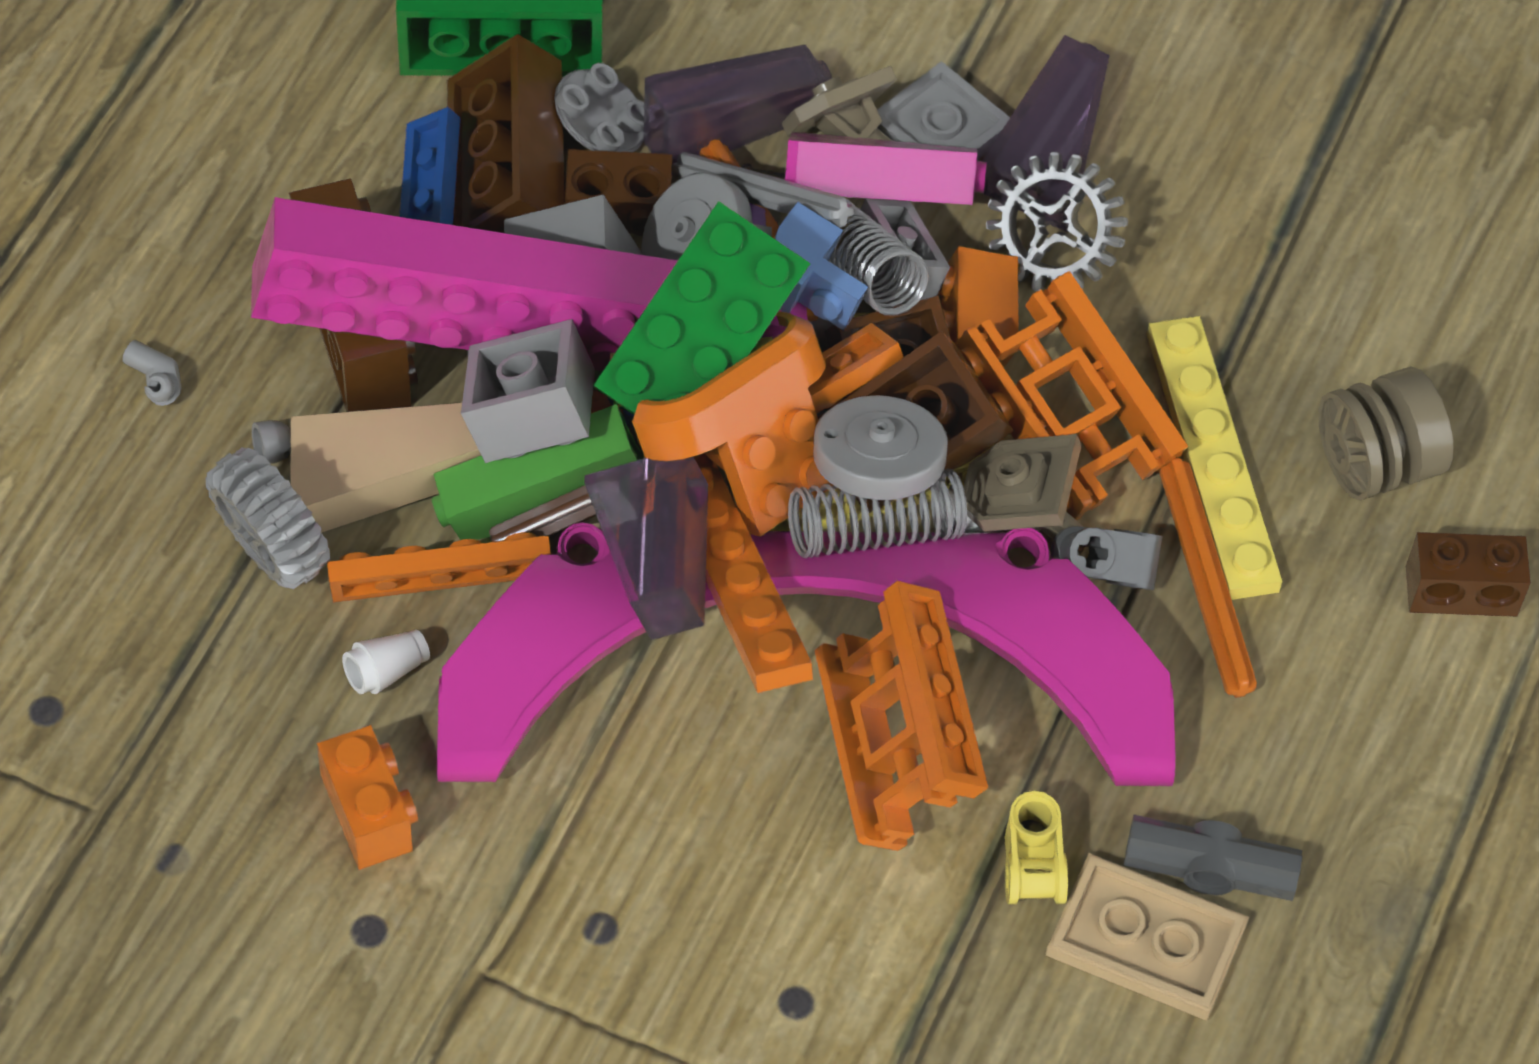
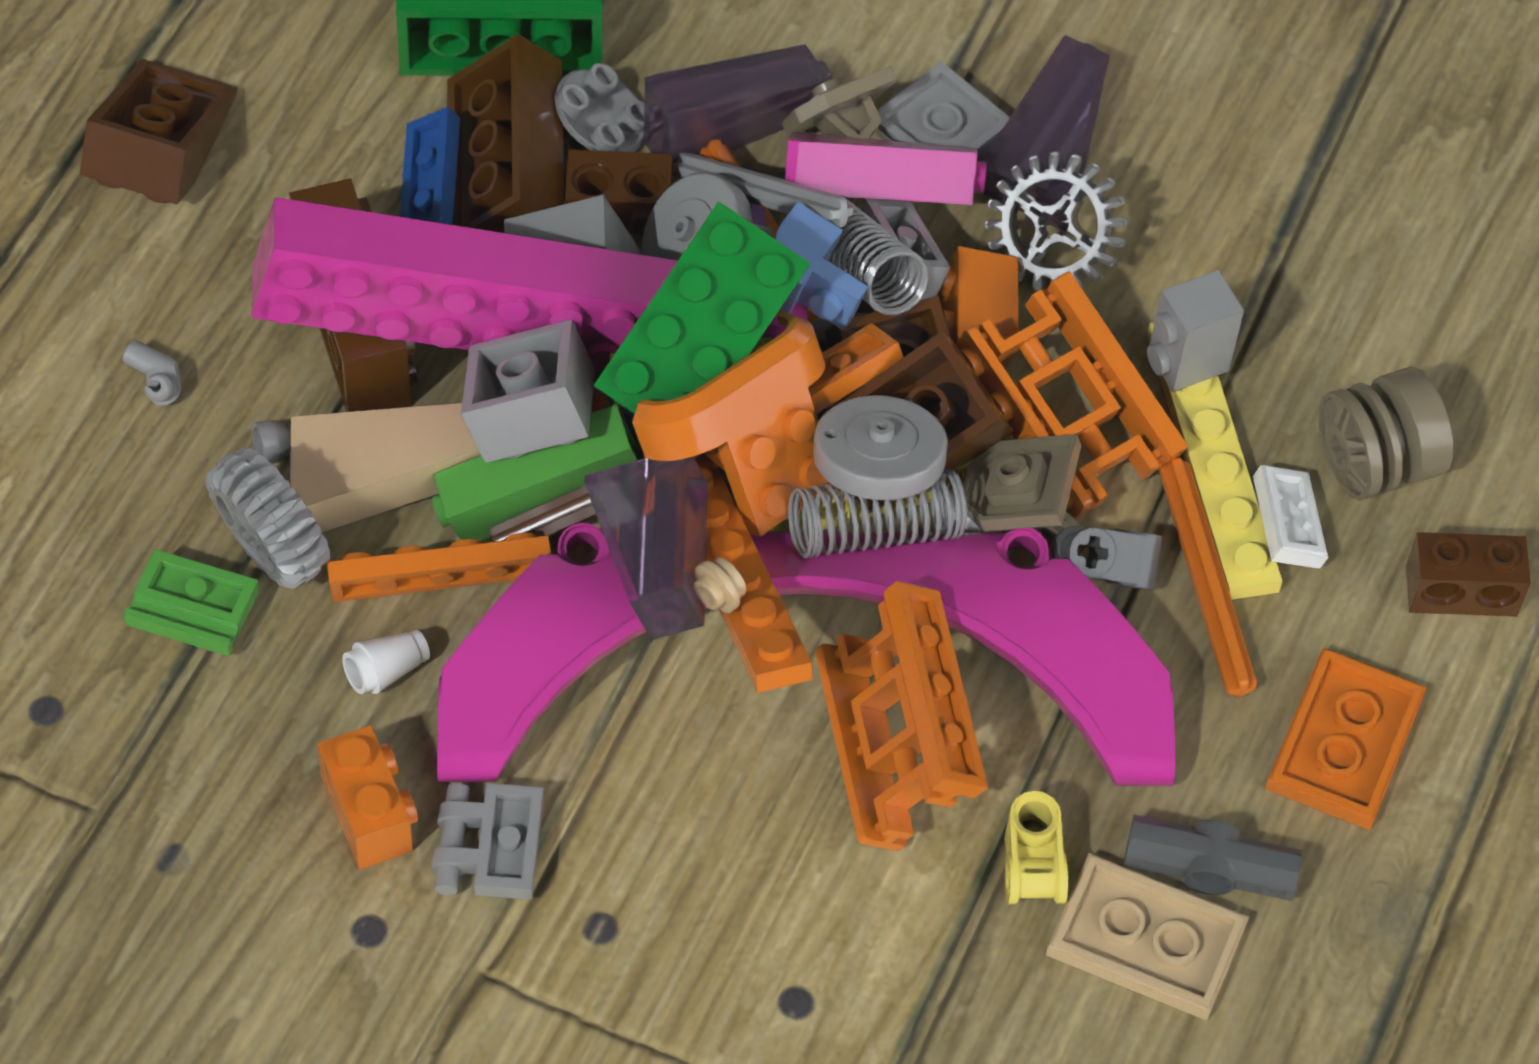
(155, 131): none -> reddish brown slope
(191, 602): none -> bright green plate
(507, 843): none -> light grey plate
(719, 585): none -> tan plate
(1195, 331): none -> light grey brick
(1290, 516): none -> white plate
(1346, 738): none -> orange tile

